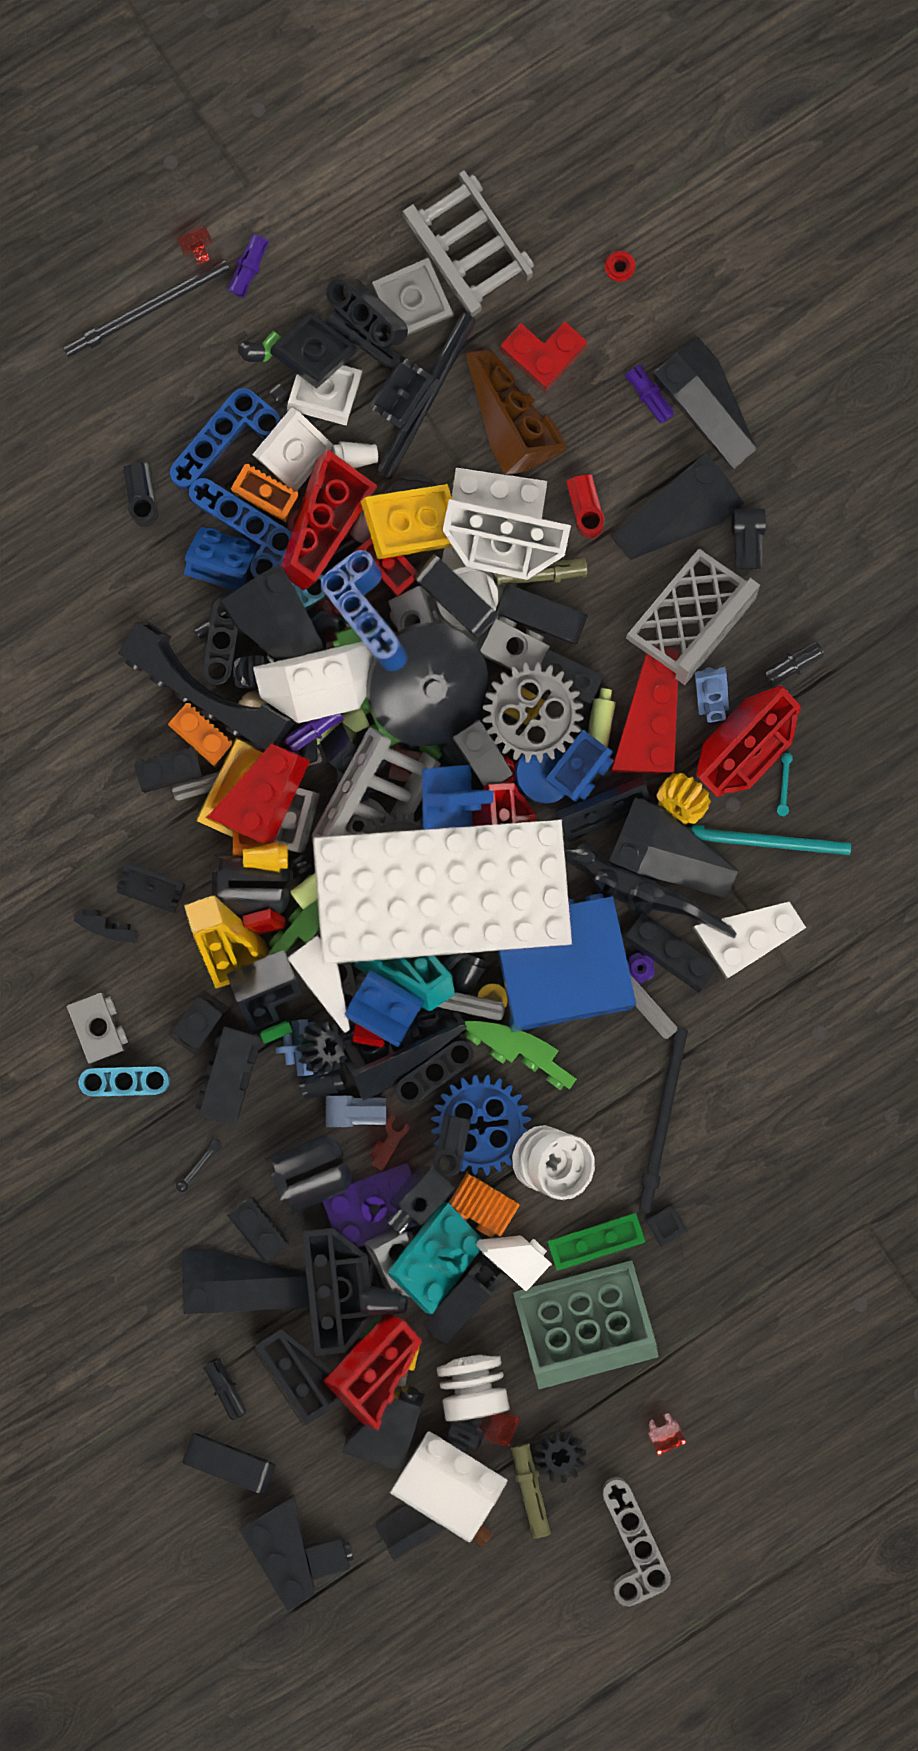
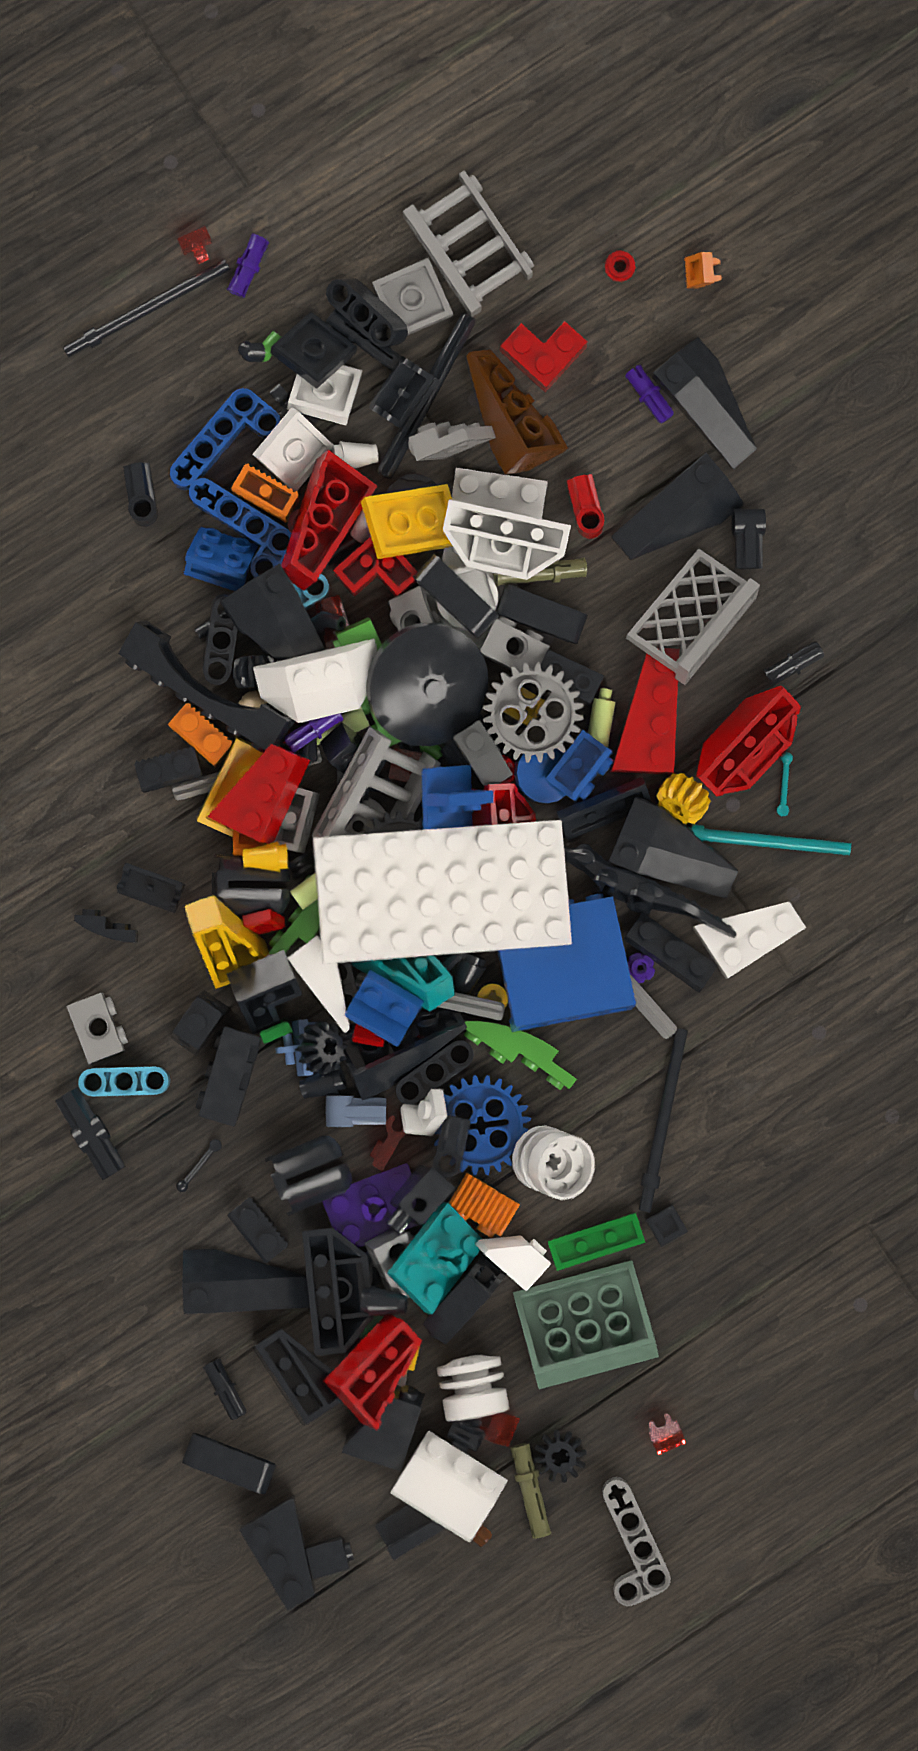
(90, 1133): none -> black piece
(365, 618): blue beam -> none
(427, 1116): none -> white bracket
(445, 440): none -> light grey plate
(700, 270): none -> orange tile
(712, 693): medium blue hips -> none

